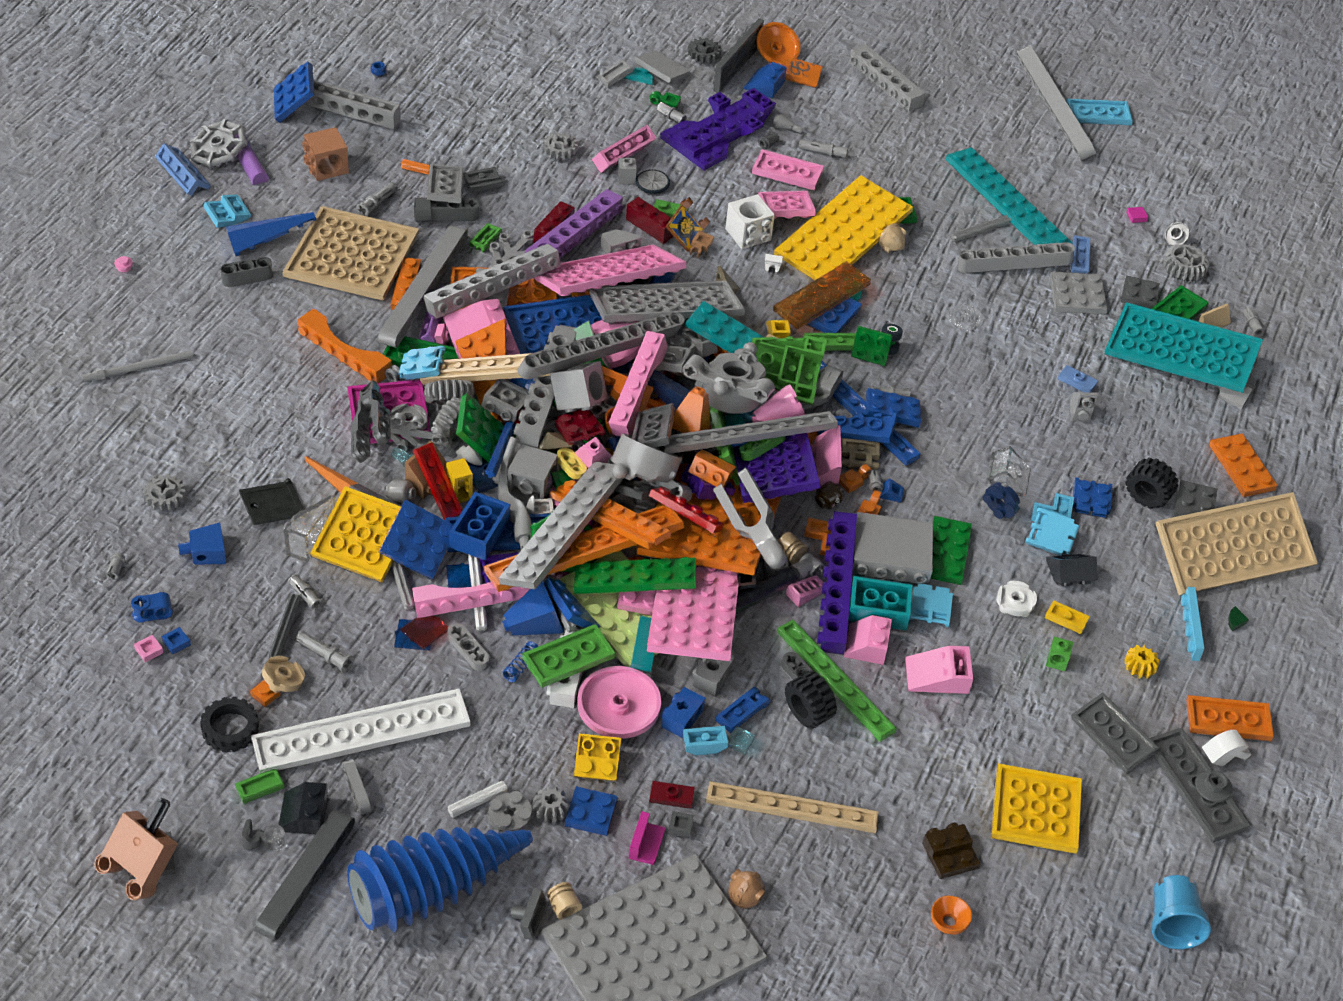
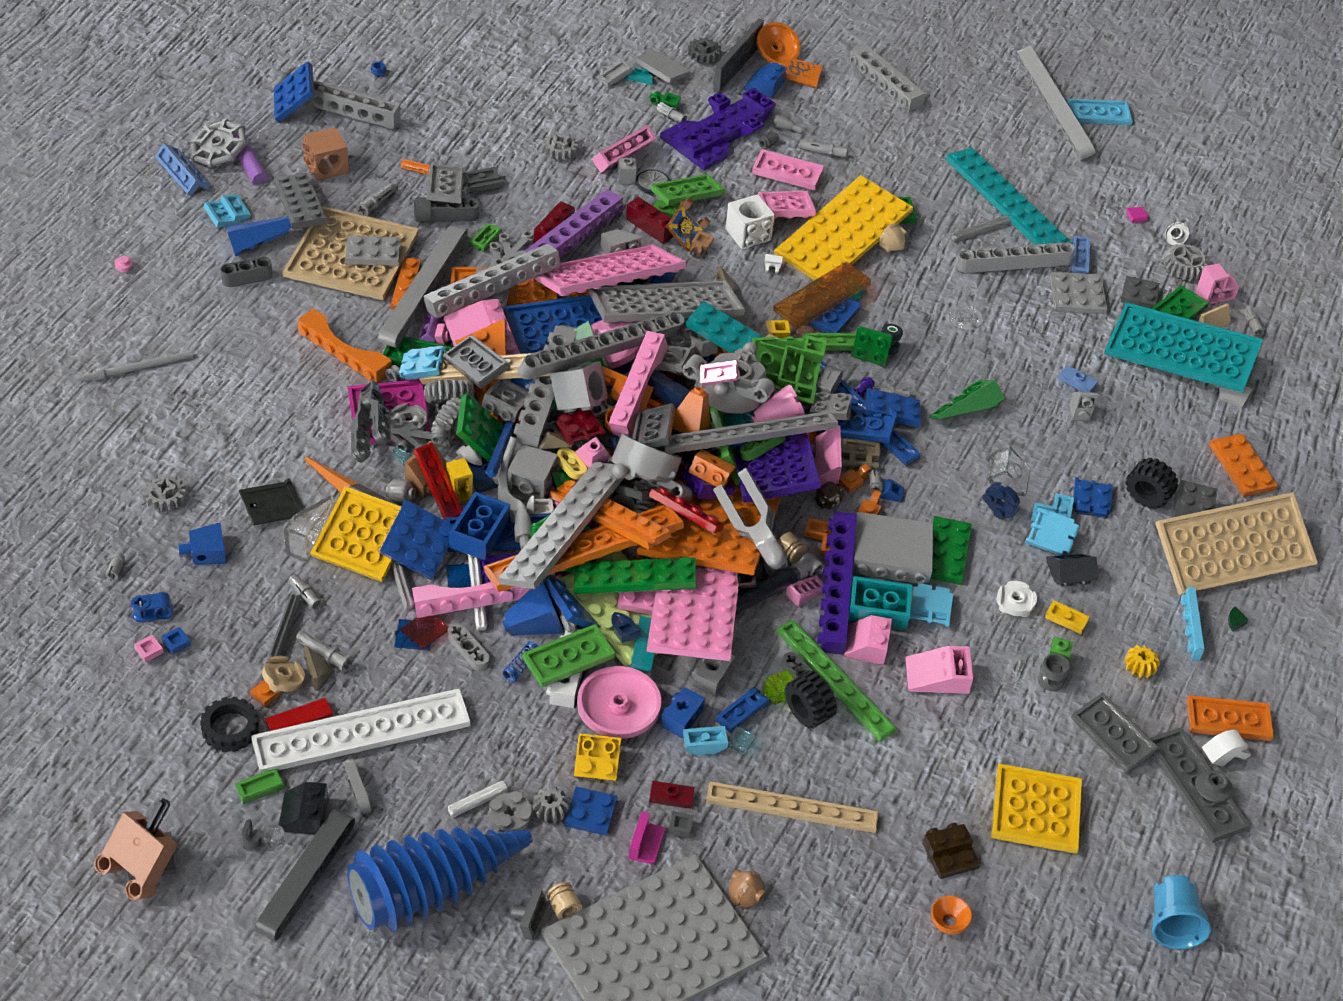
(299, 200): none -> dark grey plate
(303, 714): none -> red tile
(317, 667): none -> dark tan slope
(372, 250): none -> light grey plate
(476, 361): none -> tile
(624, 627): none -> dark blue plate
(695, 187): none -> bright green plate
(719, 373): none -> plate
(775, 686): none -> clear neon green brick
(837, 404): none -> light grey plate
(866, 382): none -> dark purple pin
(976, 397): none -> green wedge
(1053, 672): none -> dark grey wheel
(1216, 285): none -> bright pink brick

